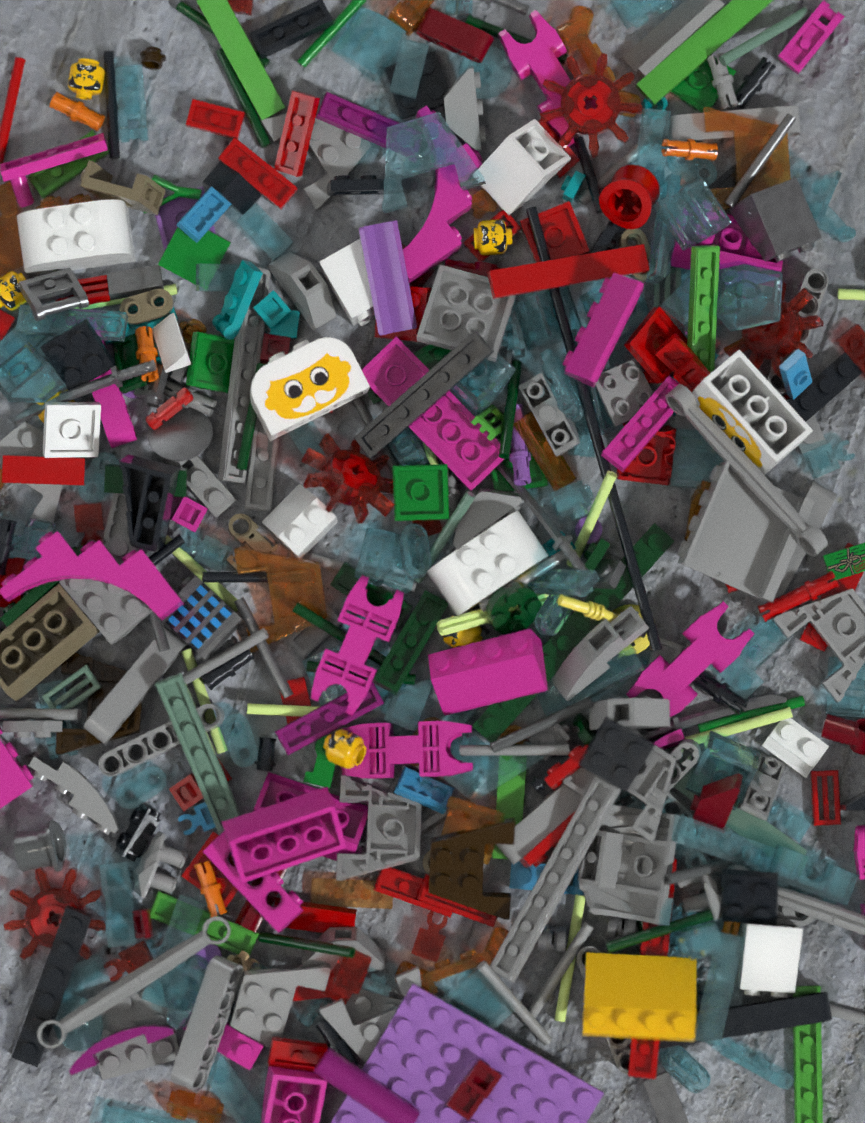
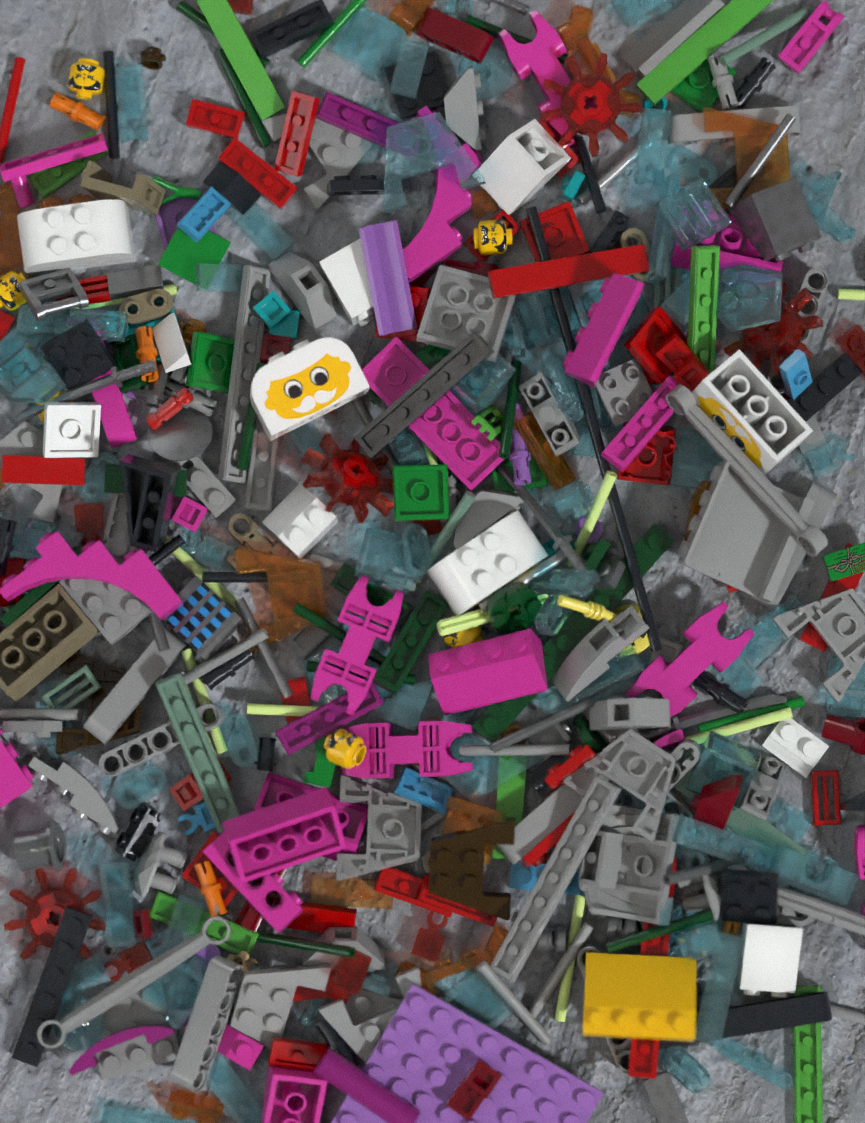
(238, 300): teal plate -> none
(616, 754): black plate -> none
(630, 196): red hat -> none
(689, 149): orange pin -> none
(798, 596): red pin -> none

